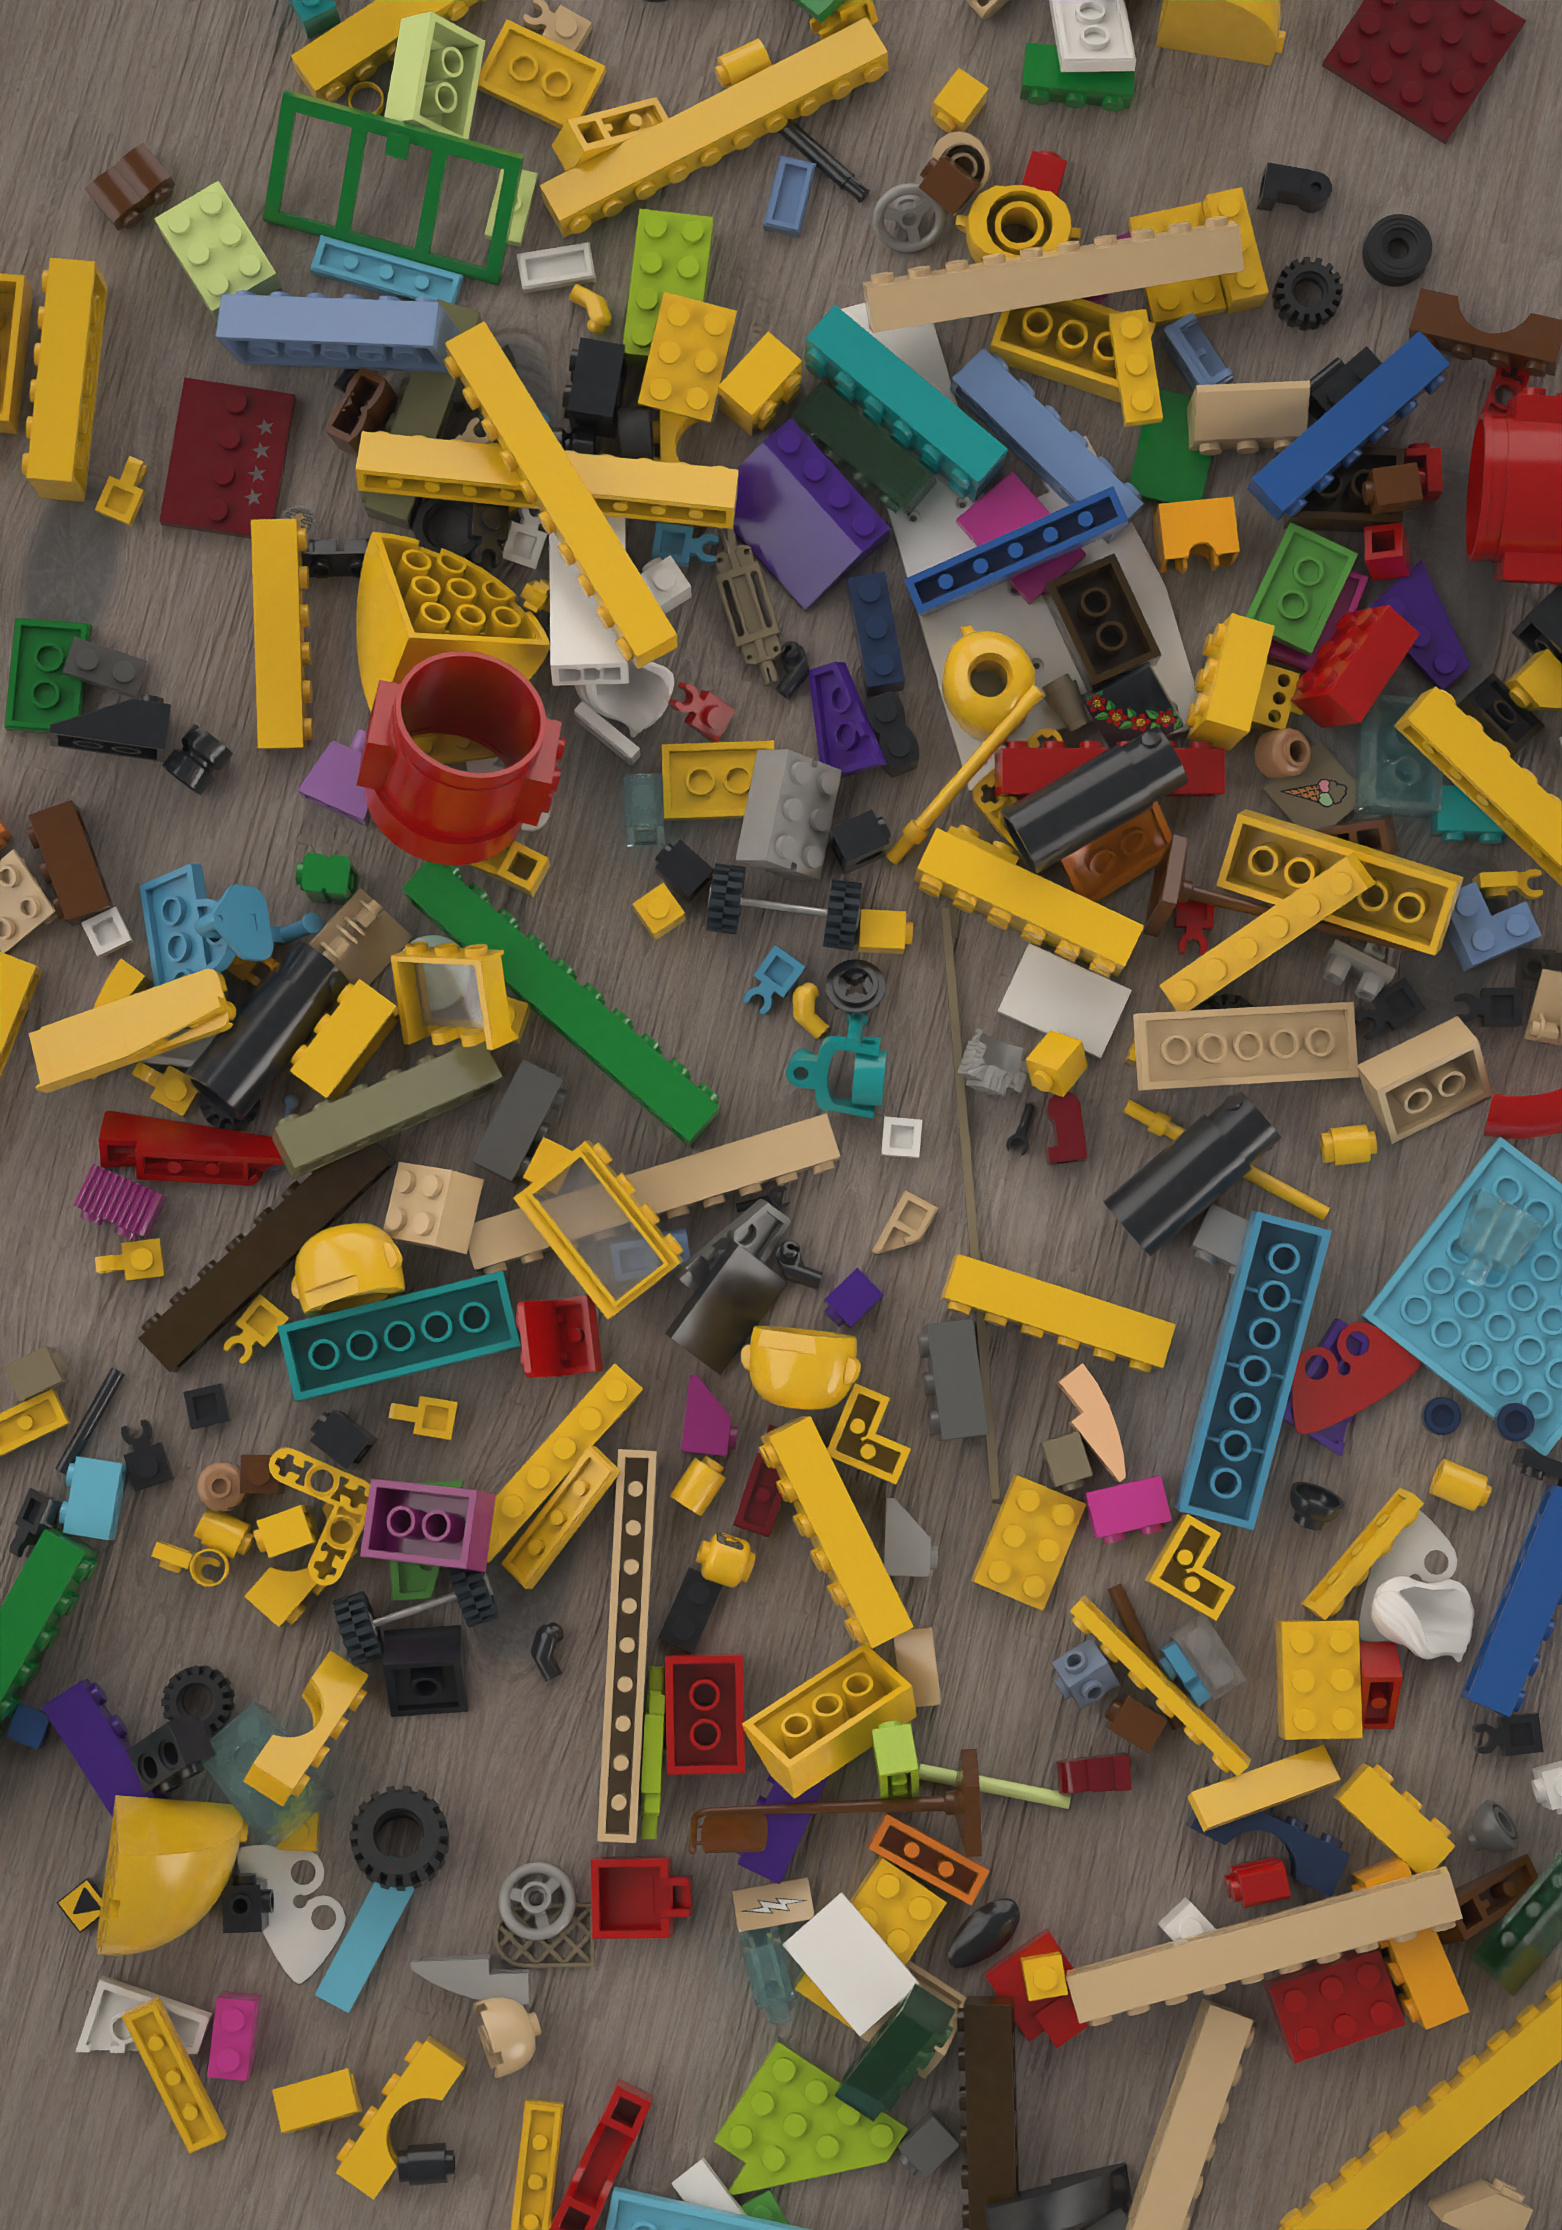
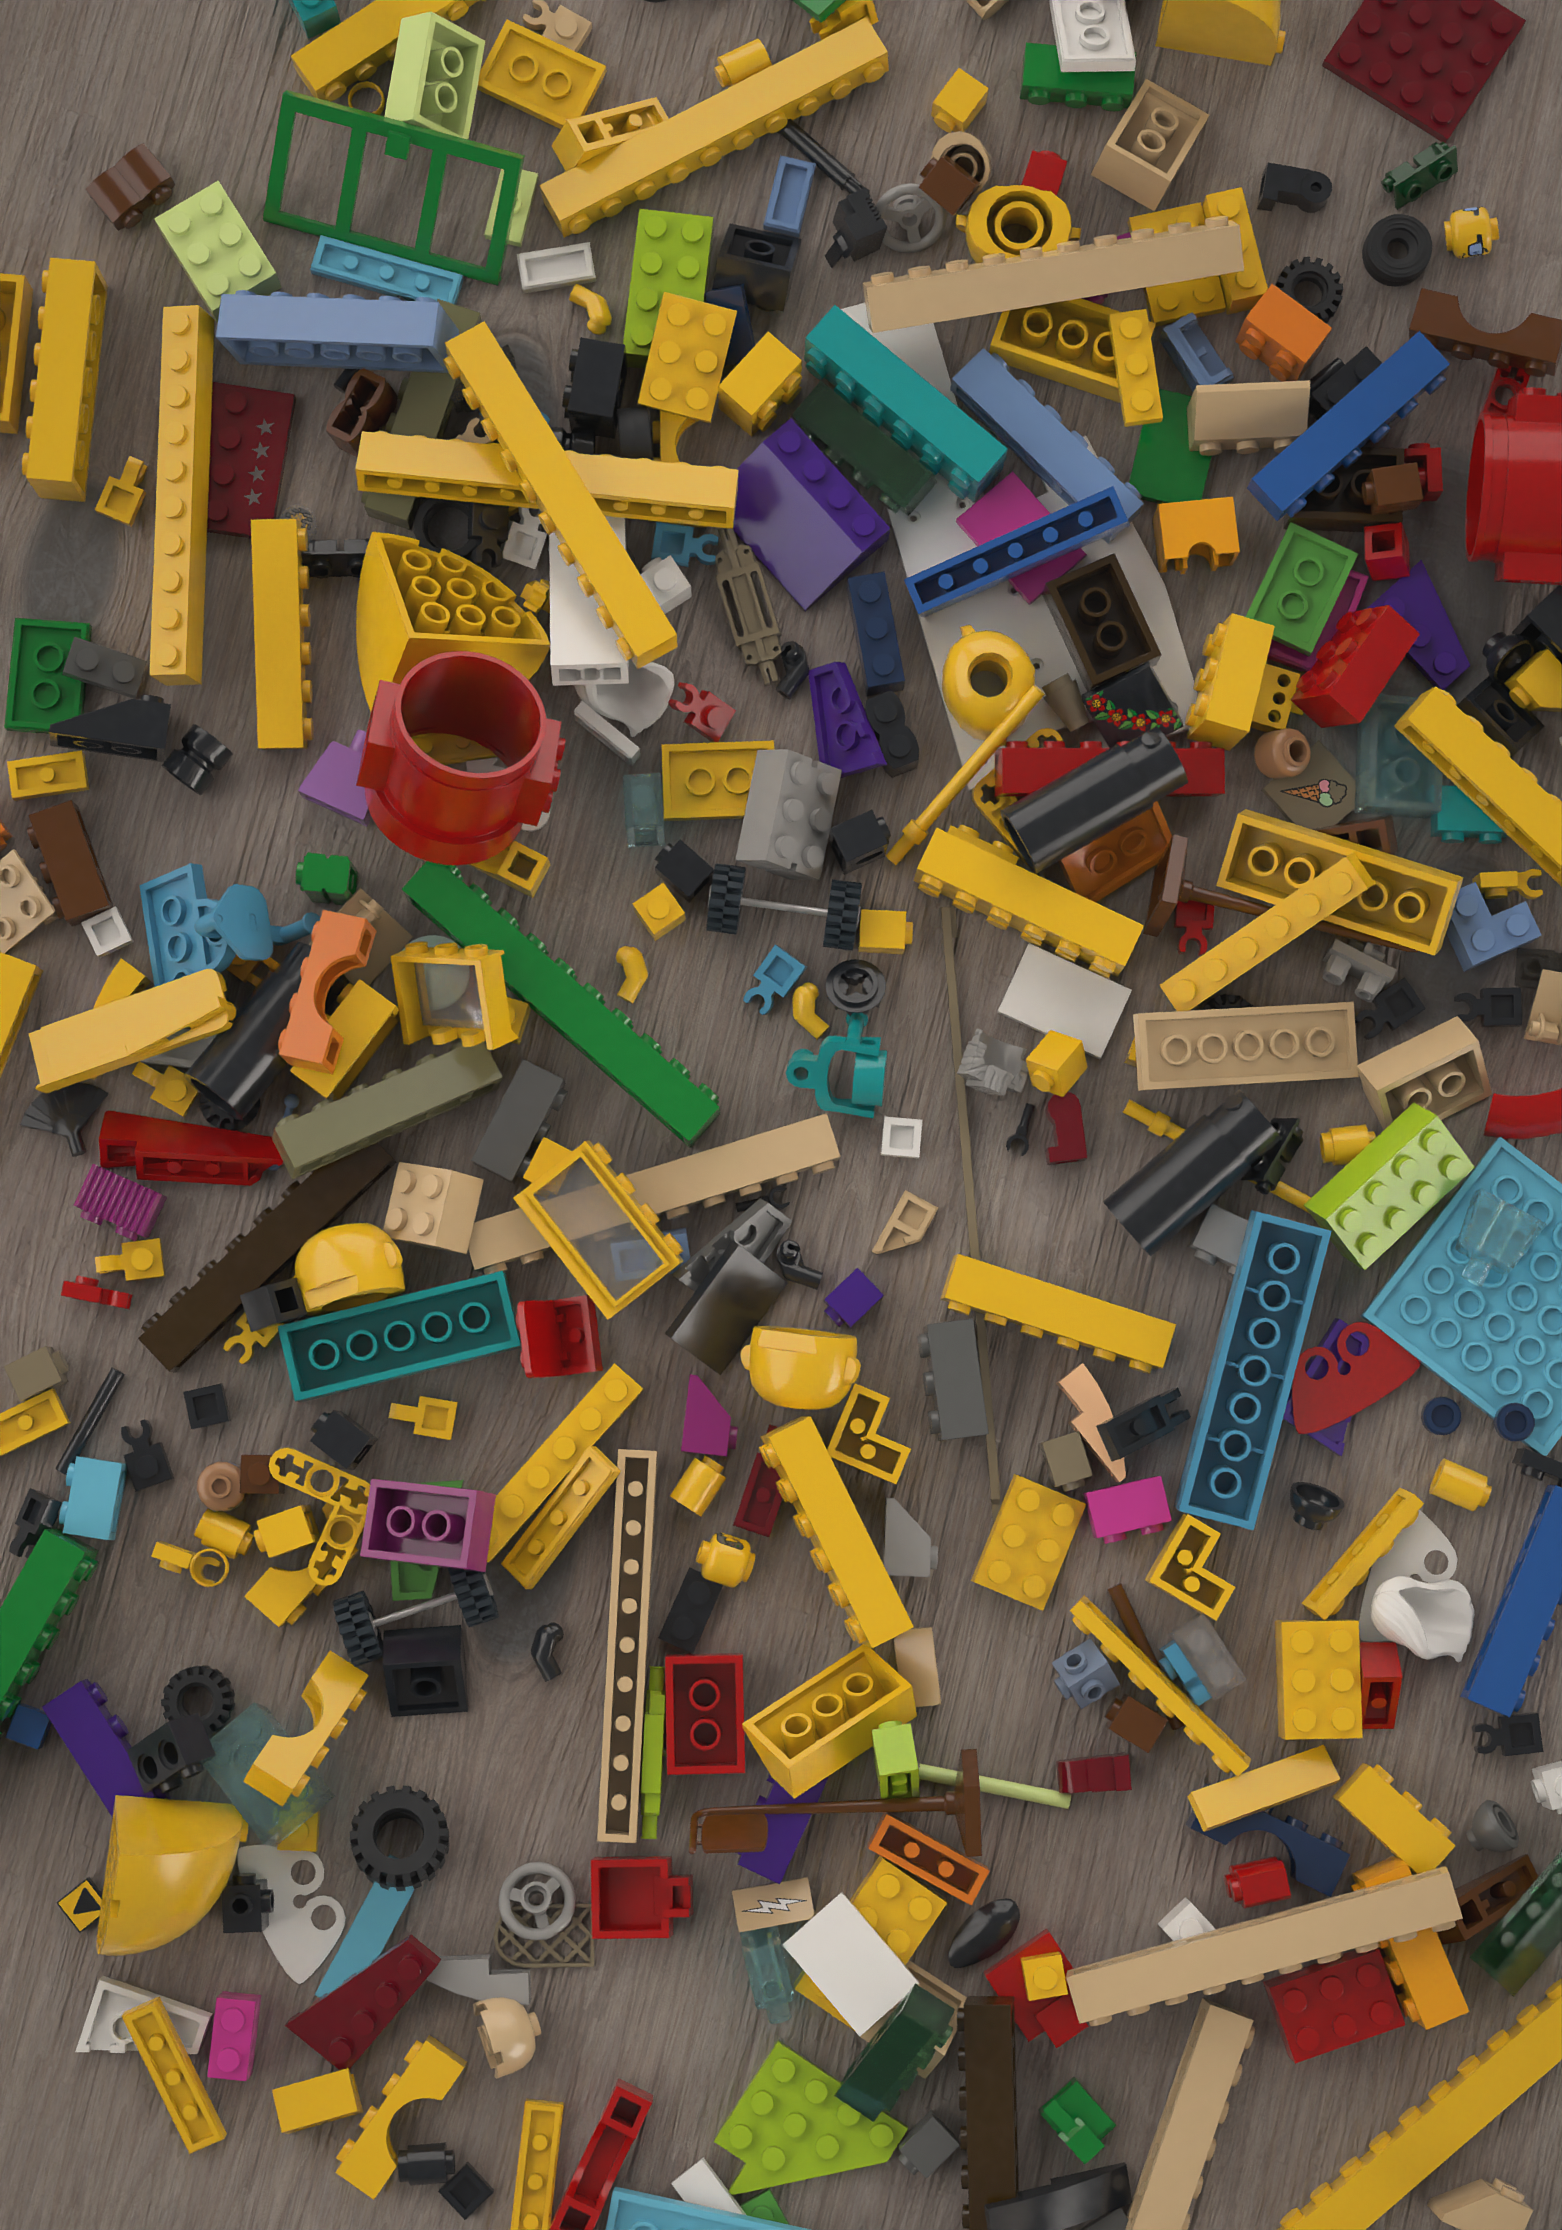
(48, 775): none -> yellow plate
(65, 1112): none -> black hand
(88, 1290): none -> red plate
(182, 496): none -> yellow brick
(273, 1304): none -> black brick
(338, 946): none -> orange arch
(359, 2009): none -> dark red wing
(466, 2190): none -> black tile
(635, 972): none -> yellow arm
(742, 335): none -> dark blue tile
(759, 262): none -> black slope
(858, 228): none -> black piece
(1078, 2119): none -> green piece
(1140, 1425): none -> black hinge
(1149, 144): none -> tan slope
(1267, 1169): none -> black hinge
(1282, 335): none -> orange brick
(1389, 1185): none -> lime brick
(1434, 165): none -> dark green hinge
(1470, 232): none -> yellow head
(1506, 655): none -> black piece

